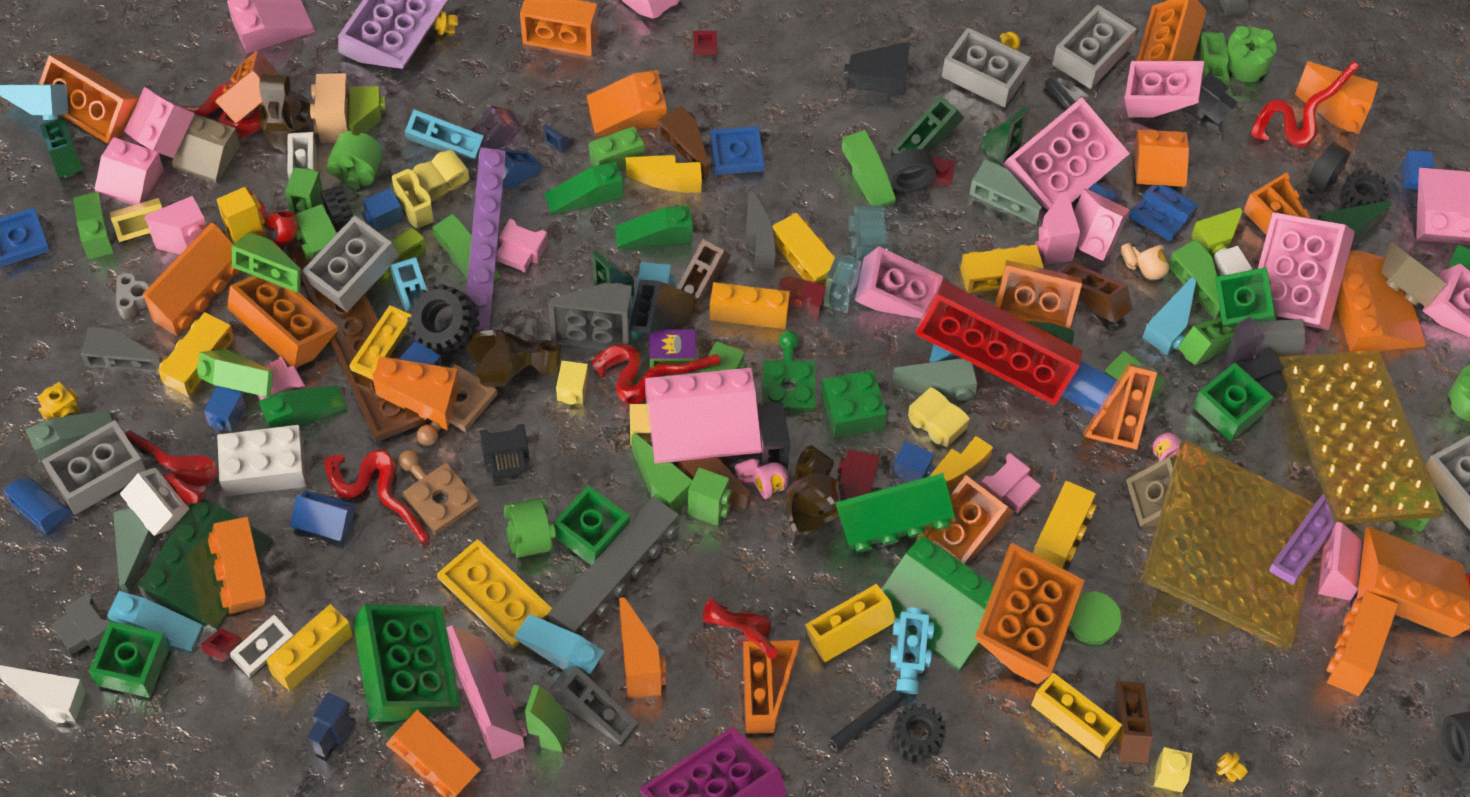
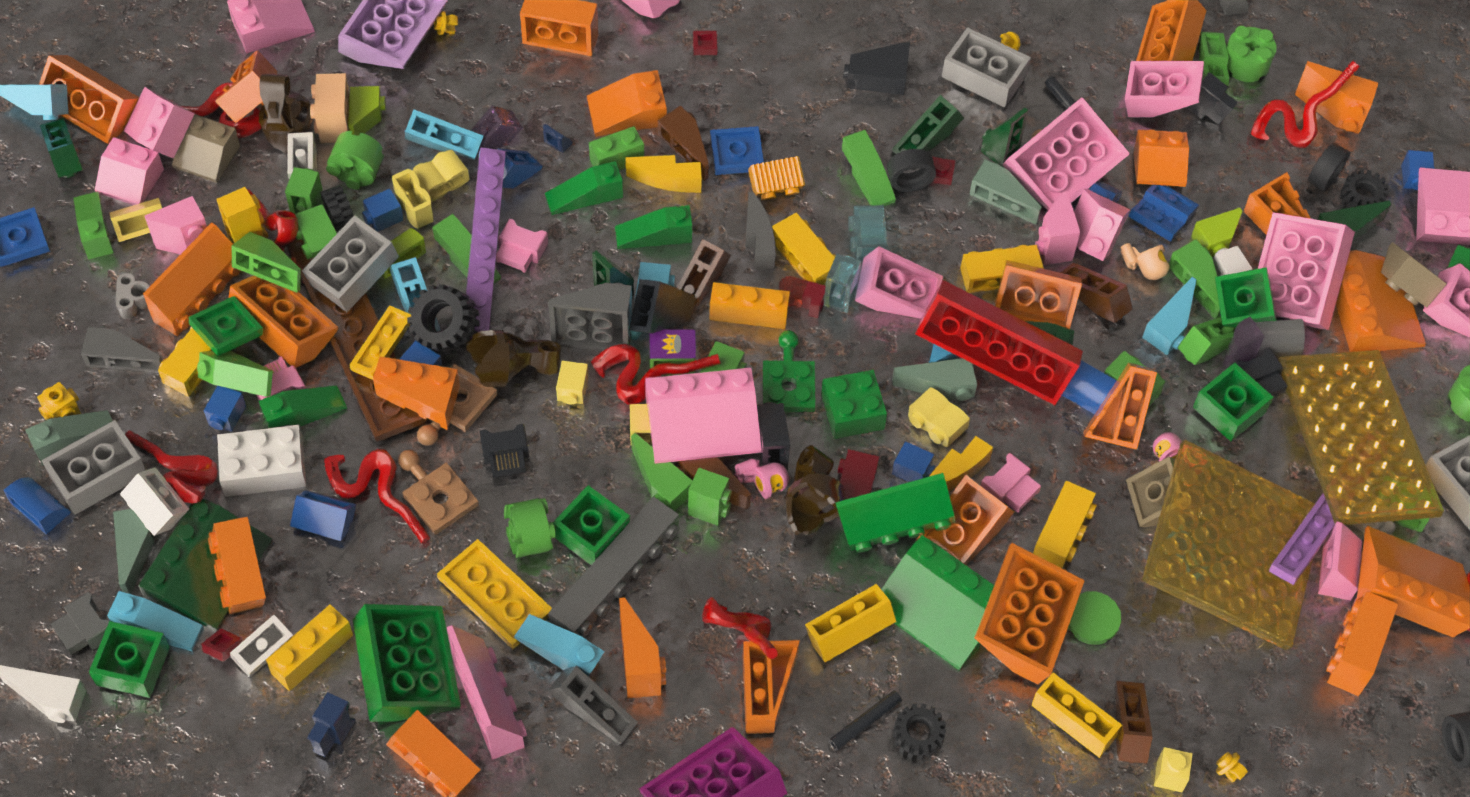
(225, 326): none -> green plate
(547, 719): bright green slope -> none
(776, 177): none -> light orange brick
(911, 645): medium azure brick -> none
(1094, 46): light grey brick -> none

